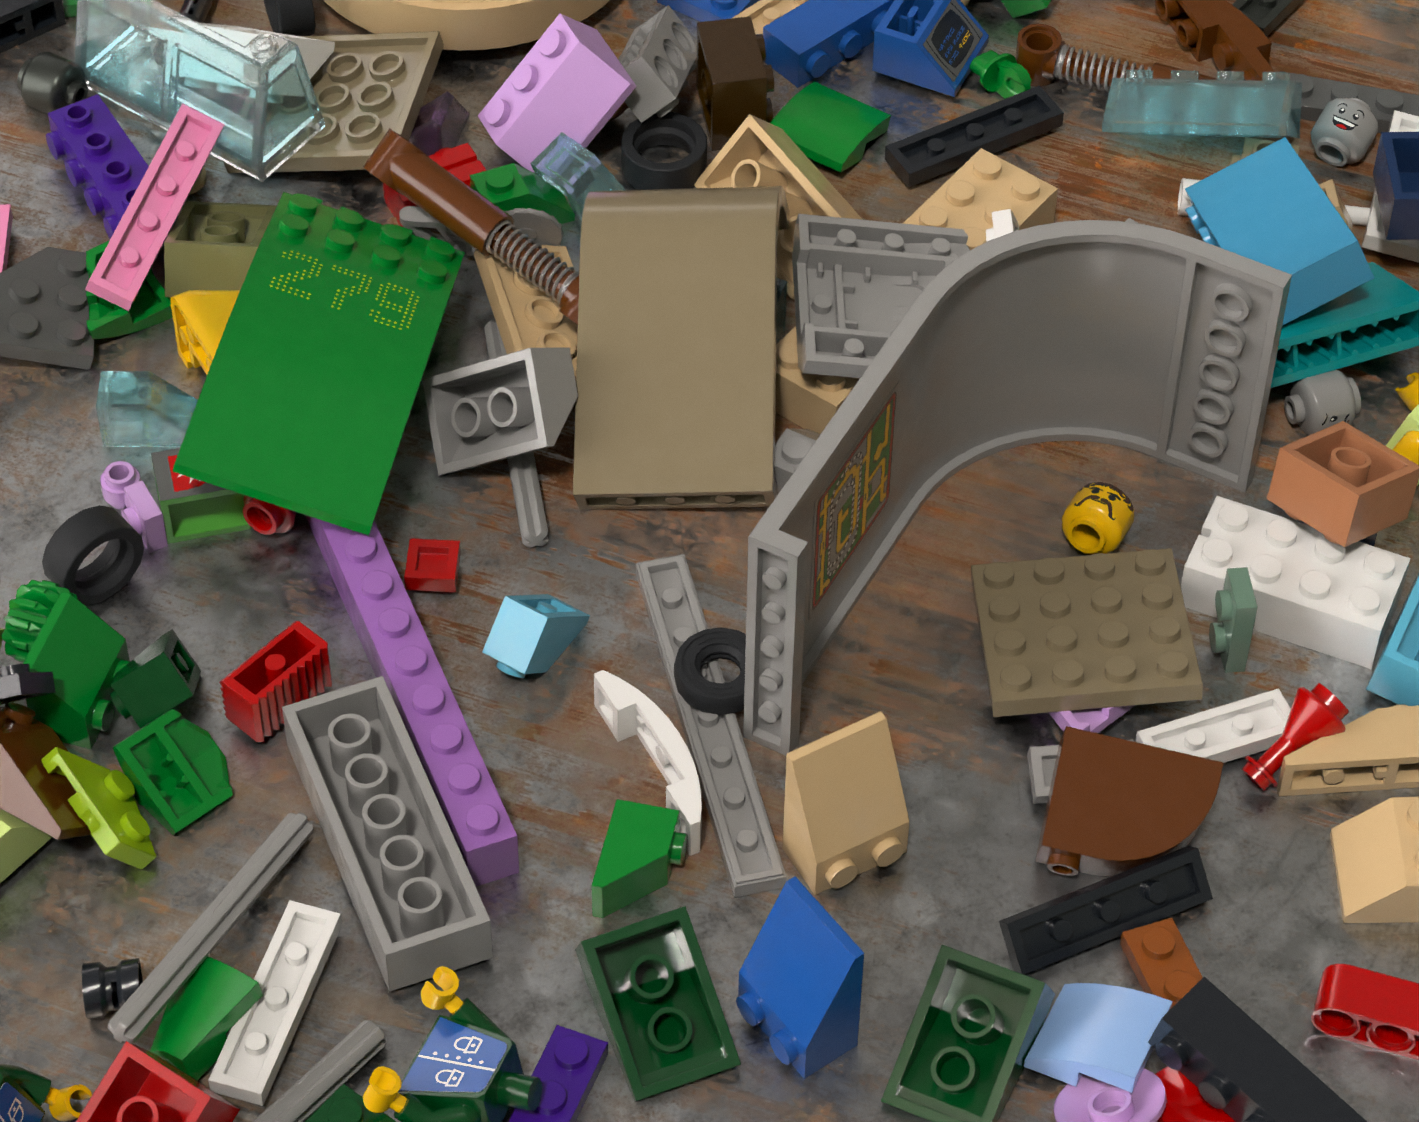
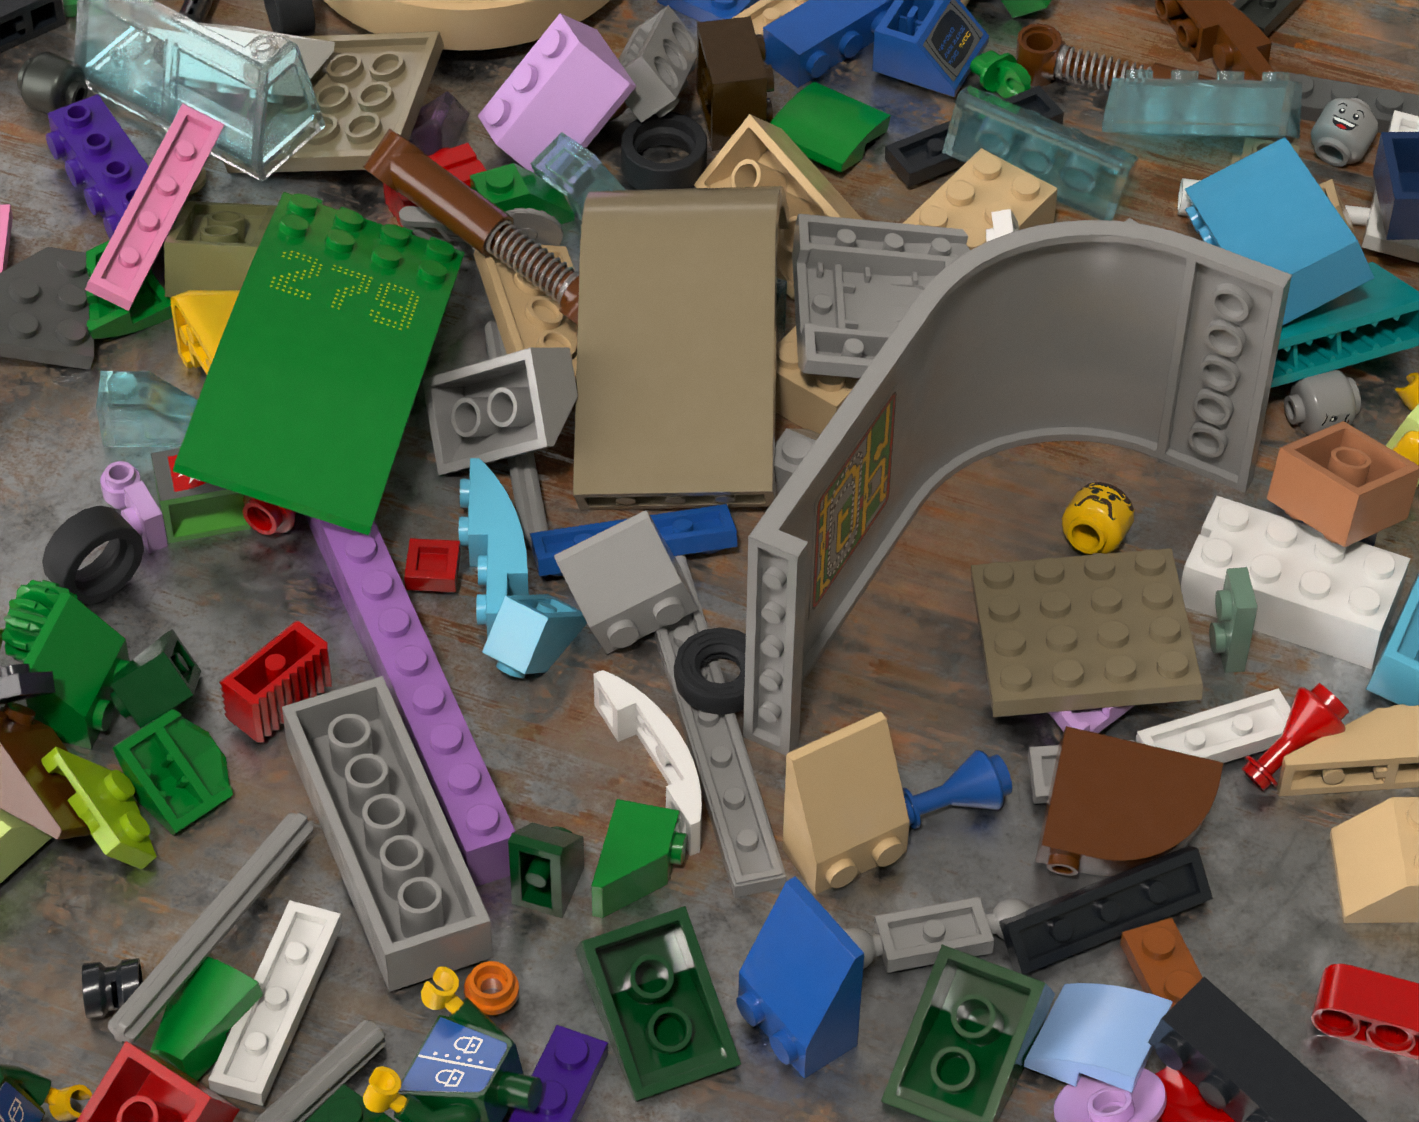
(492, 976): none -> orange plate
(493, 541): none -> medium azure slope
(545, 867): none -> dark green slope
(626, 582): none -> light grey slope
(684, 531): none -> blue plate
(916, 935): none -> light grey plate
(976, 784): none -> blue piece
(1084, 169): none -> clear light blue slope

